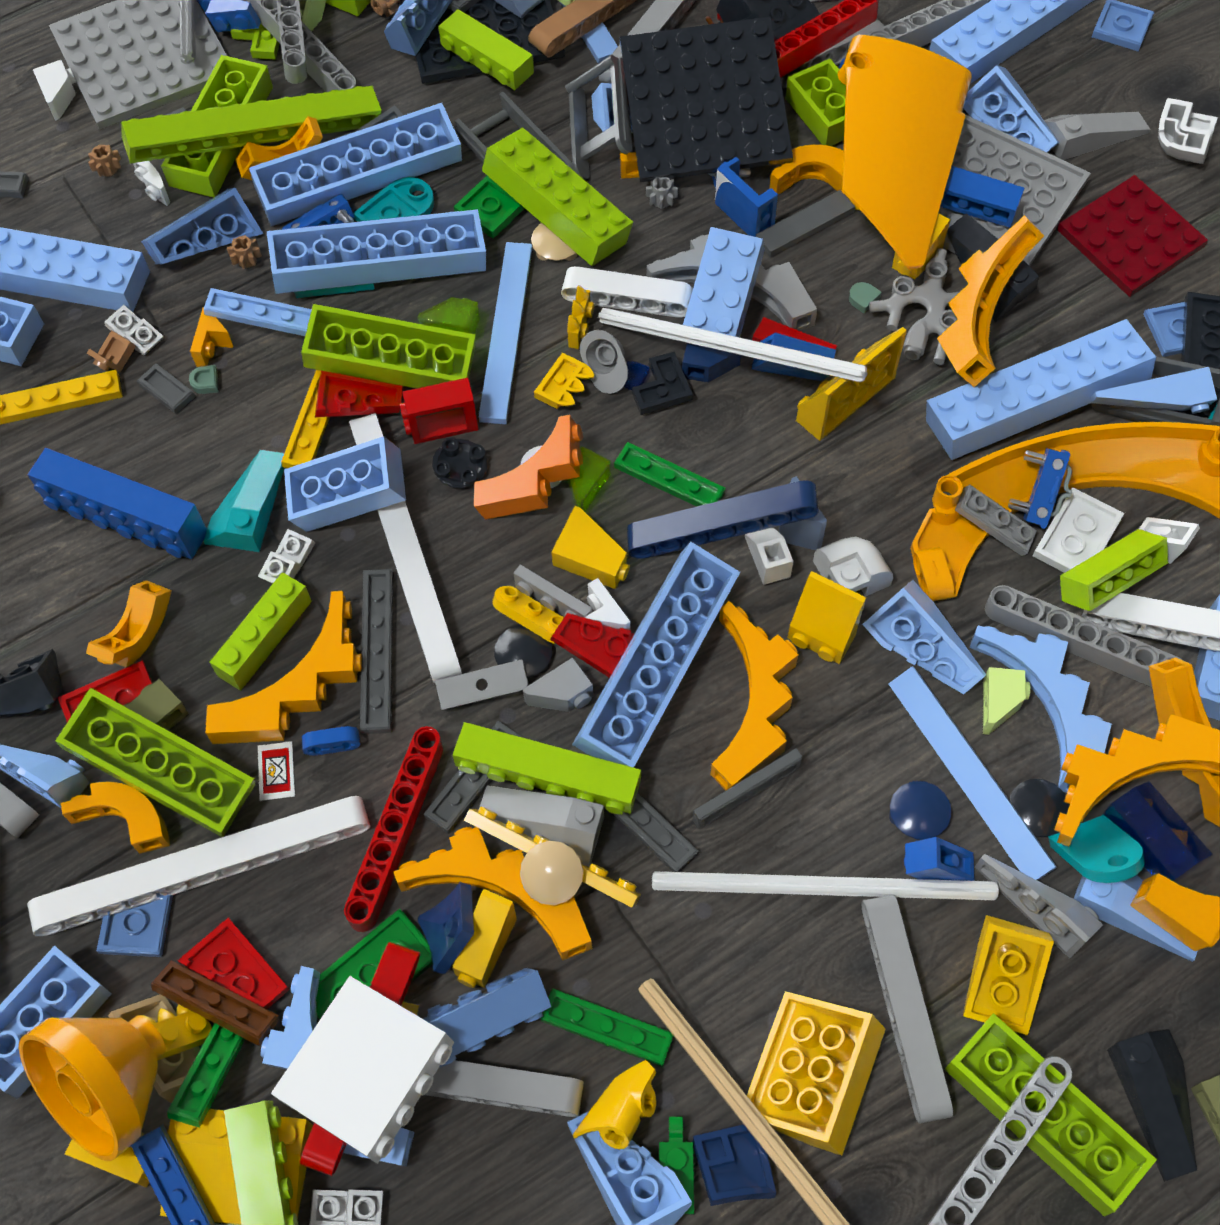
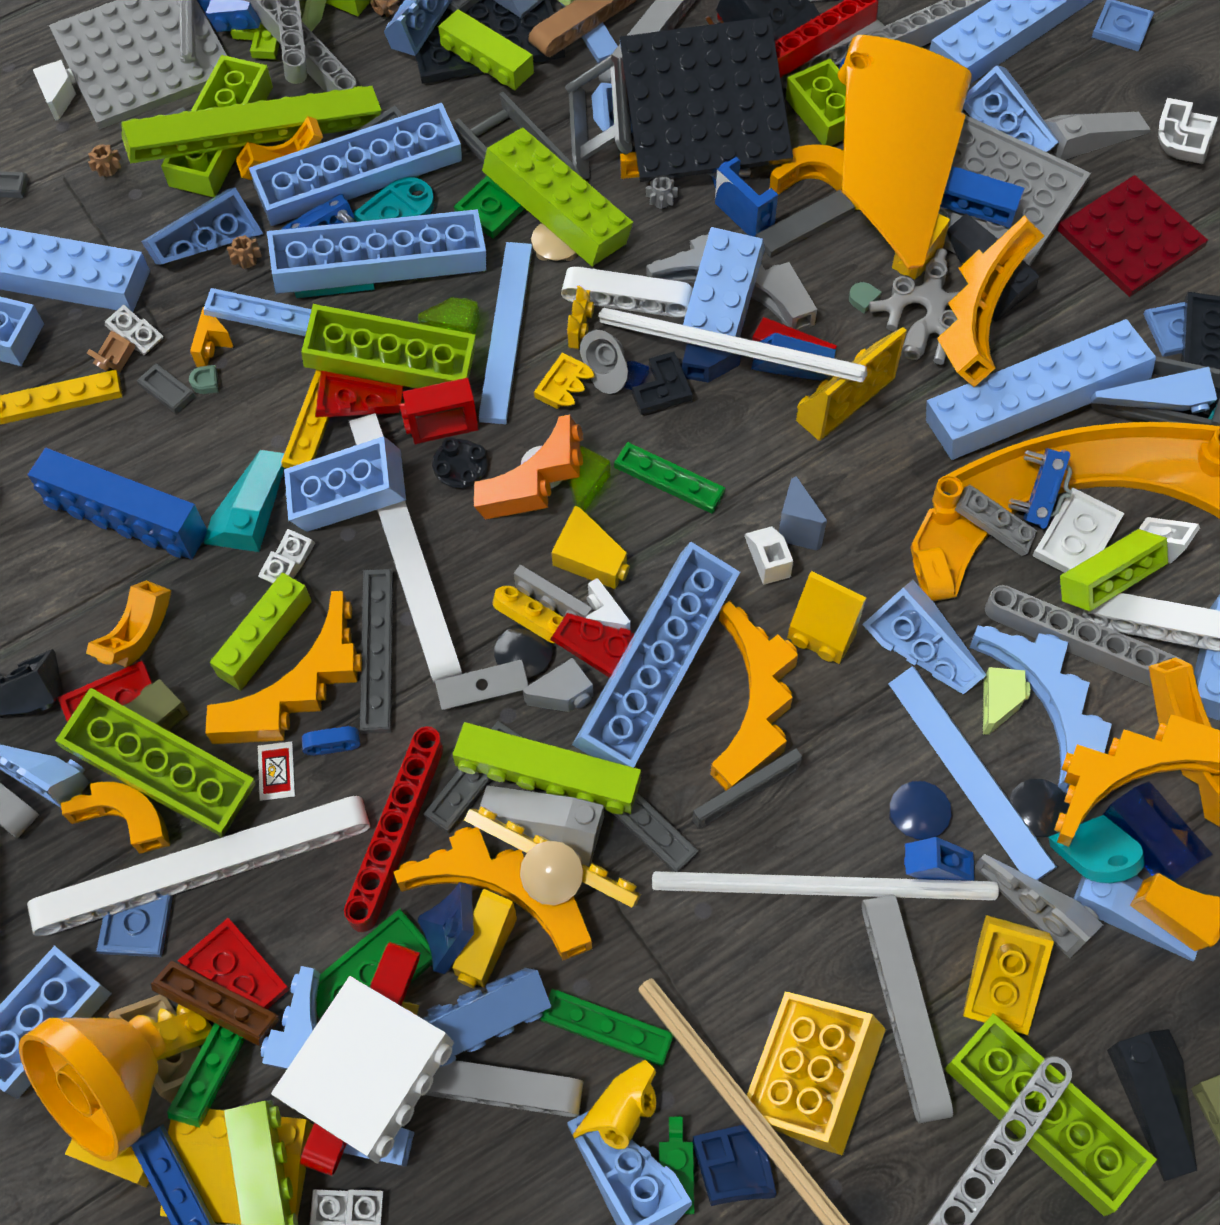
(154, 185): white slope -> none
(723, 519): dark blue beam -> none
(854, 565): white brick -> none

